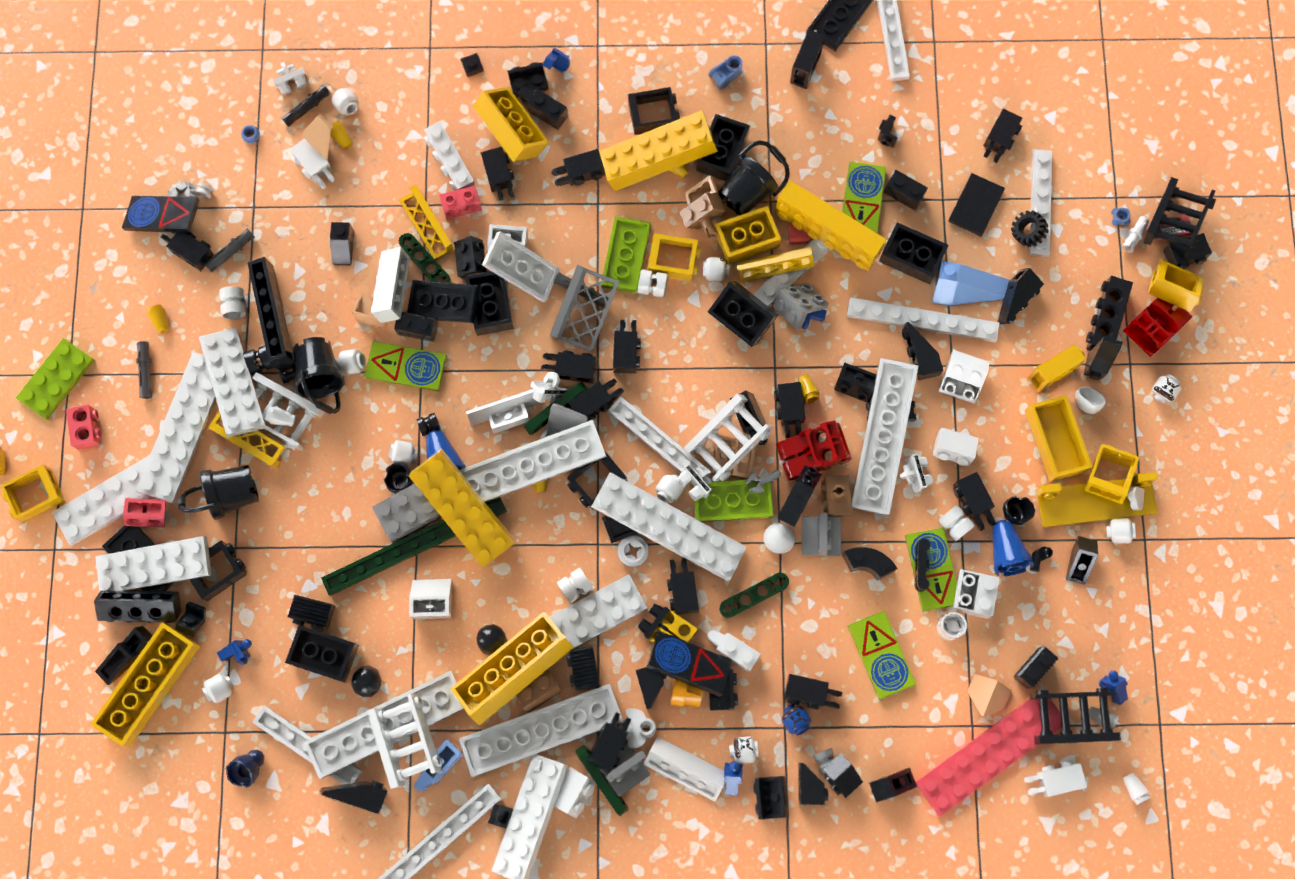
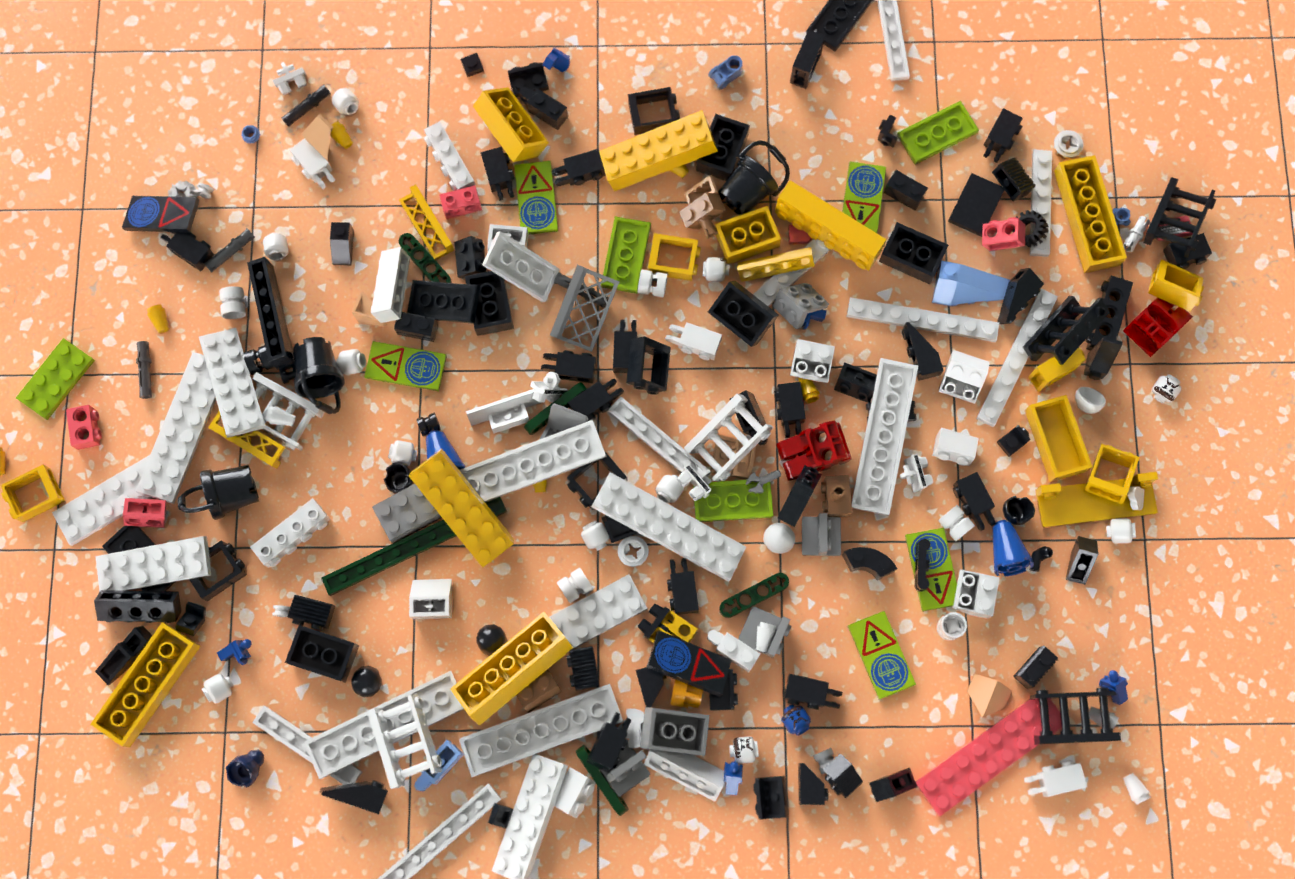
(275, 246): none -> white head
(281, 611): none -> white bush
(290, 533): none -> white brick
(536, 197): none -> lime tile
(595, 535): none -> white head
(660, 365): none -> black window
(674, 731): none -> light grey brick
(696, 340): none -> white hinge
(749, 631): none -> light grey bracket
(765, 635): none -> white cone
(812, 361): none -> white slope
(937, 132): none -> lime tile
(1003, 238): none -> coral brick
(1013, 179): none -> black brick
(1014, 440): none -> black bracket
(1015, 359): none -> white plate
(1057, 324): none -> black fence
(1075, 141): none -> white gear
(1090, 214): none -> yellow brick

